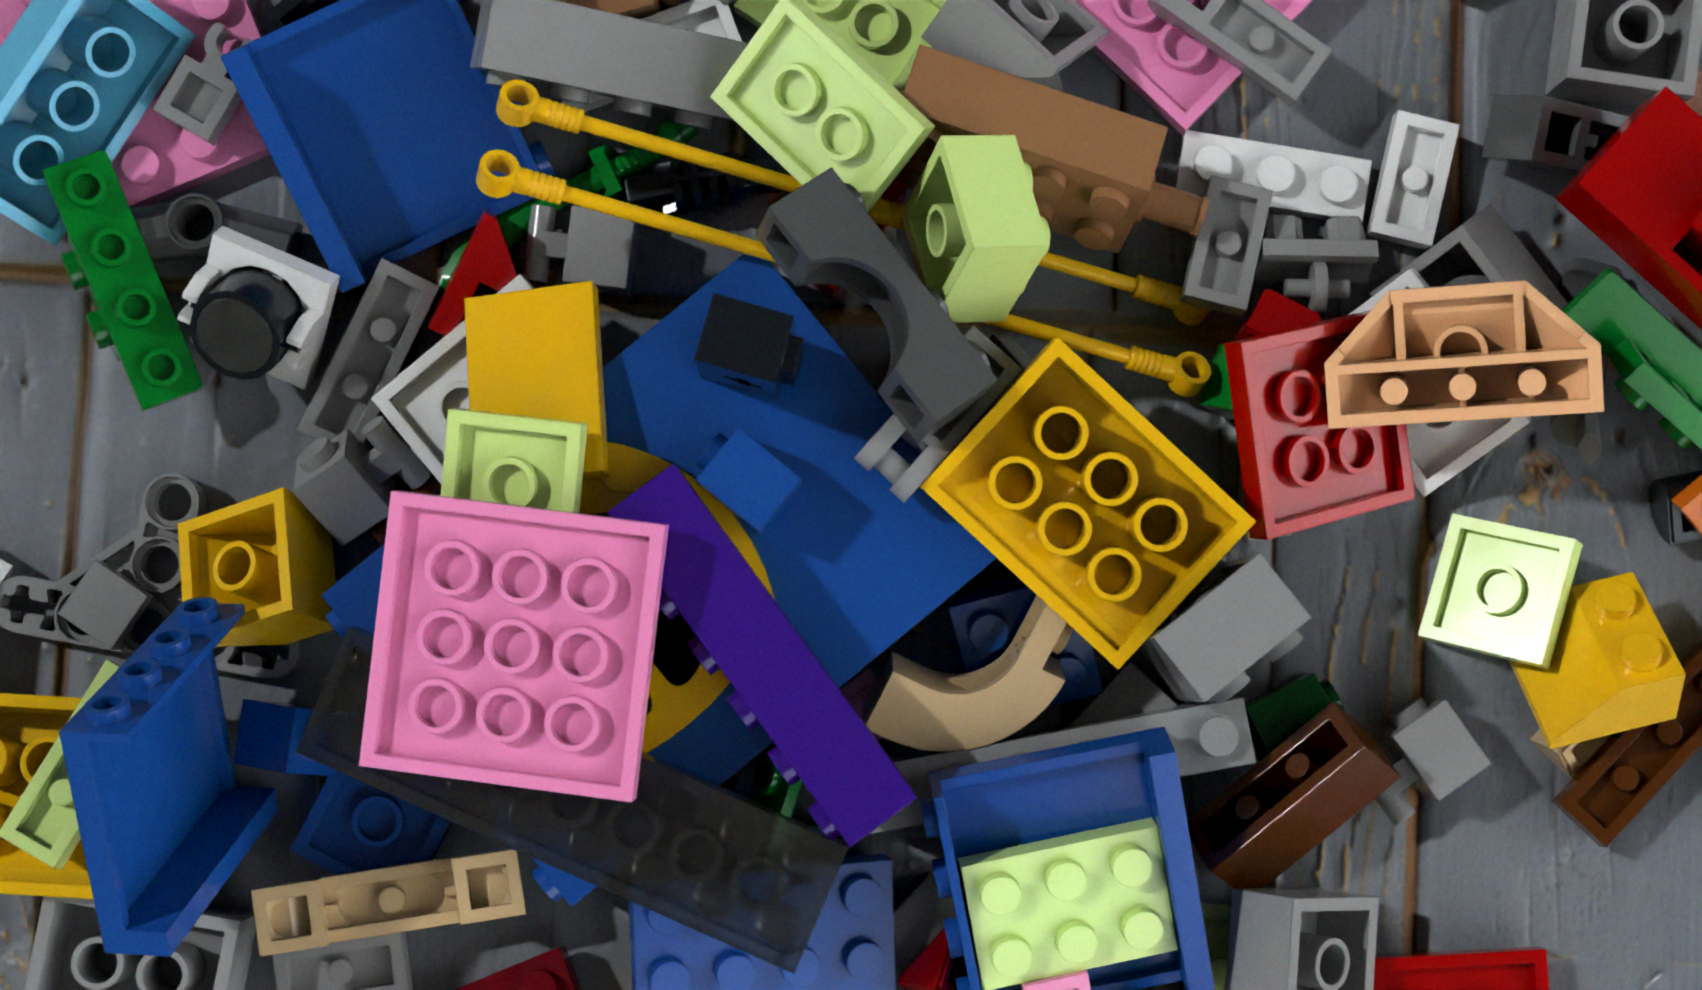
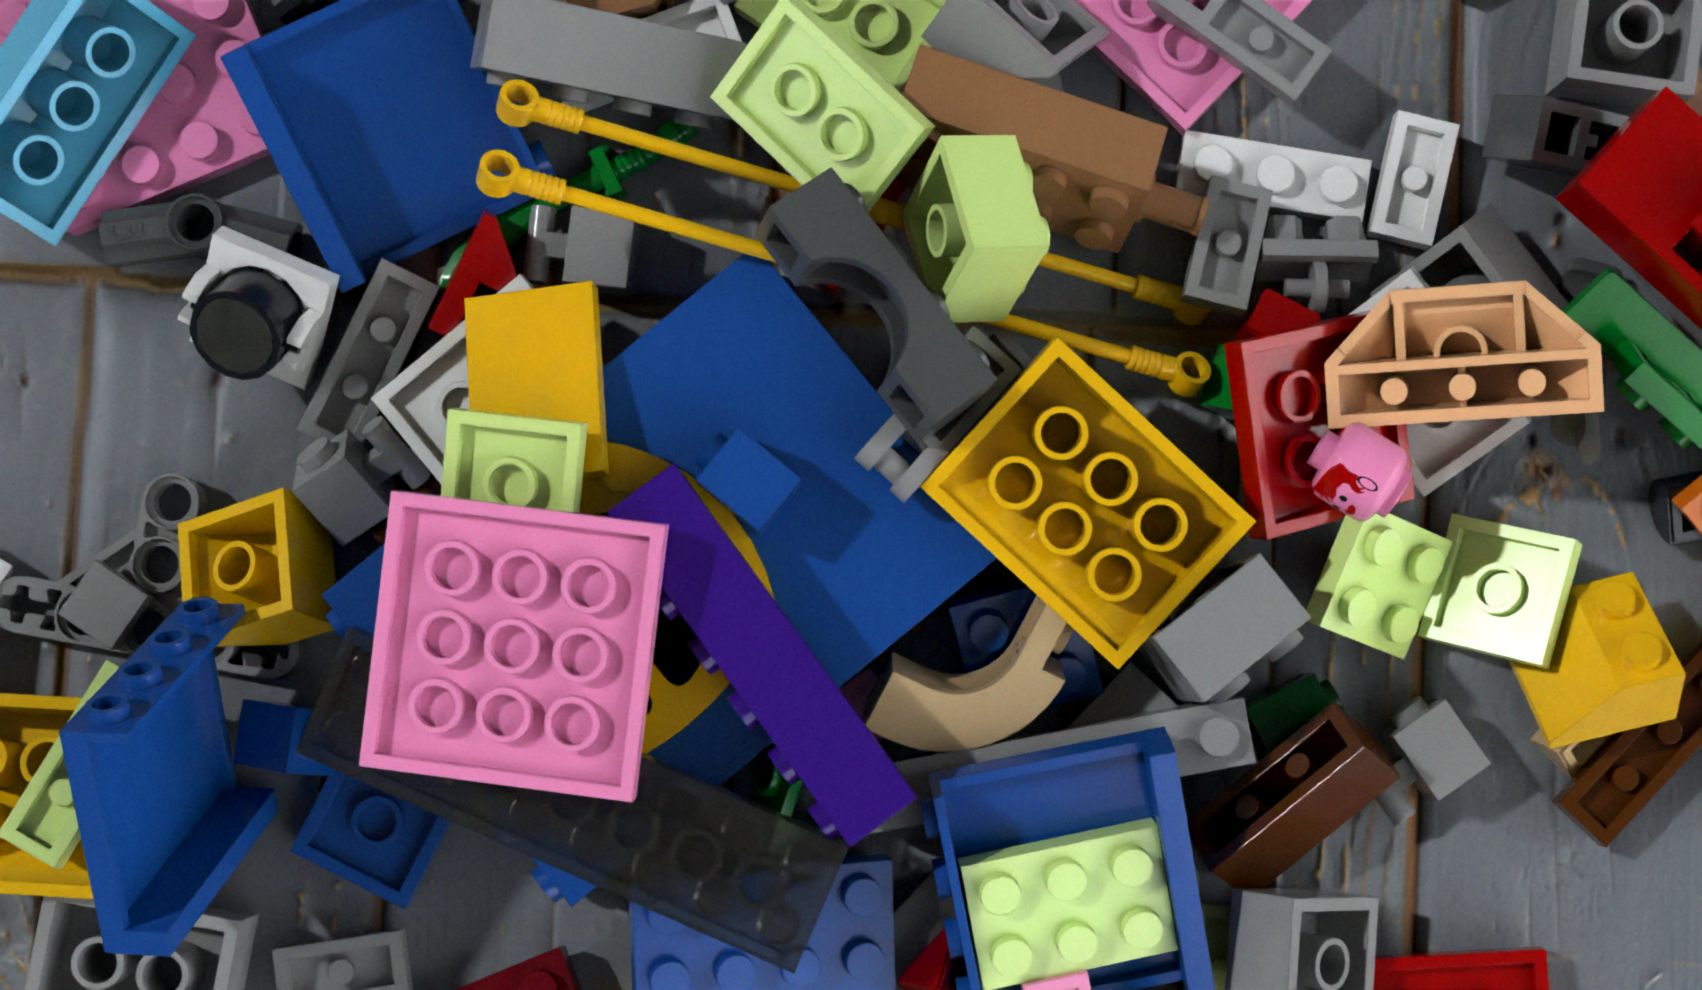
(121, 281): green bracket -> none
(201, 94): light grey plate -> none
(388, 900): tan slope -> none
(690, 189): black hinge -> none
(749, 347): black brick -> none
(1359, 471): none -> bright pink head
(1378, 581): none -> yellowish green plate

